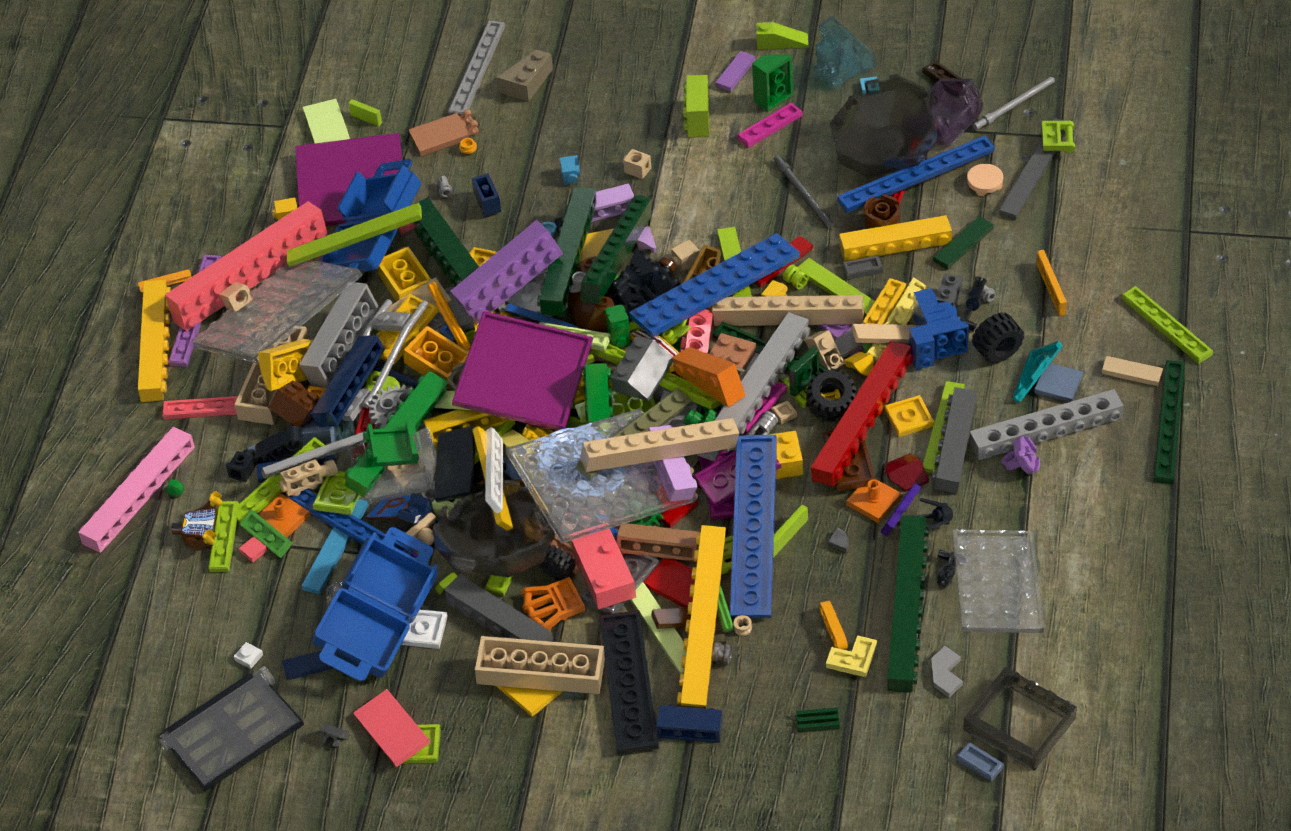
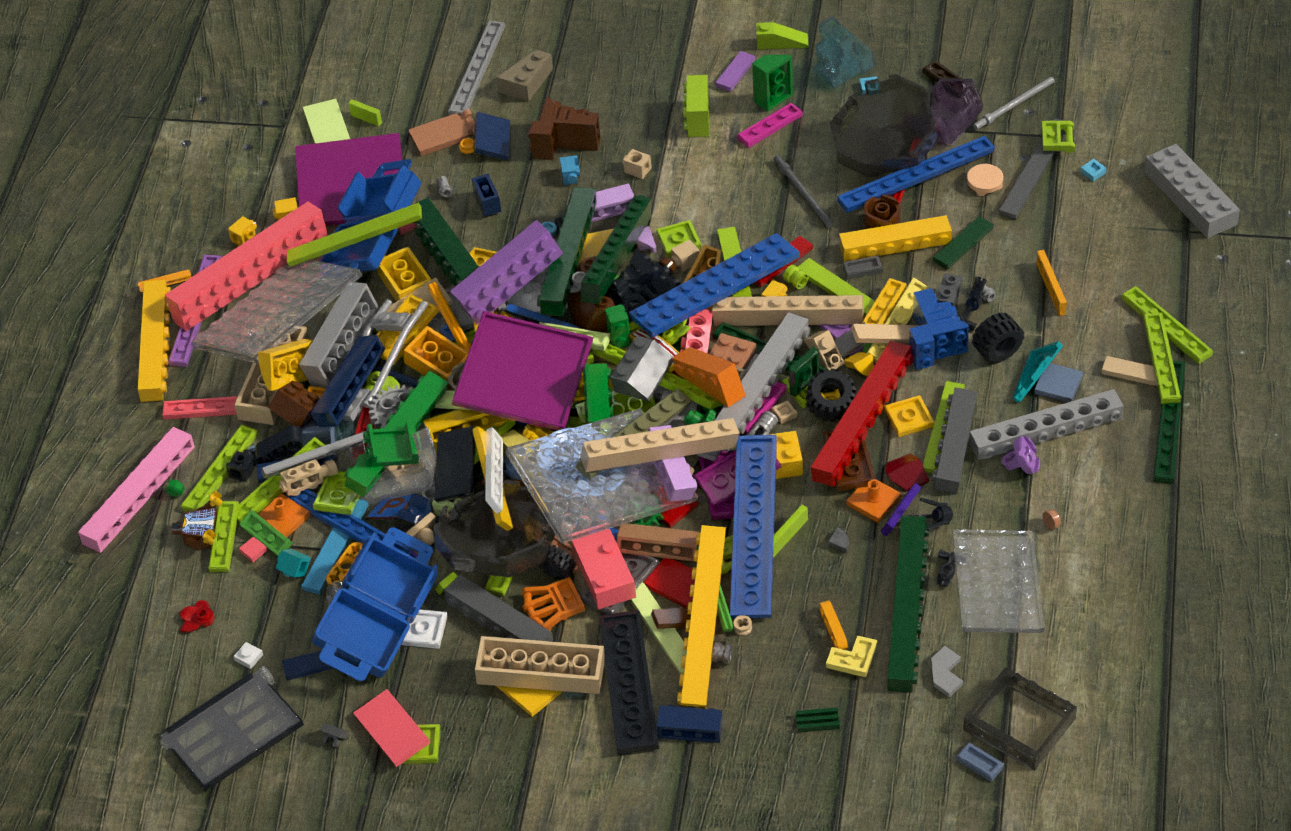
(196, 616): none -> red plate
(217, 471): none -> lime tile
(229, 296): tan brick -> none
(242, 230): none -> yellow brick
(292, 563): none -> teal brick
(346, 557): none -> light orange beam
(492, 136): none -> dark blue tile
(563, 128): none -> reddish brown brick
(676, 234): none -> lime tile
(1051, 519): none -> nougat tile
(1093, 170): none -> medium azure tile
(1161, 358): none -> lime tile
(1192, 191): none -> light grey brick

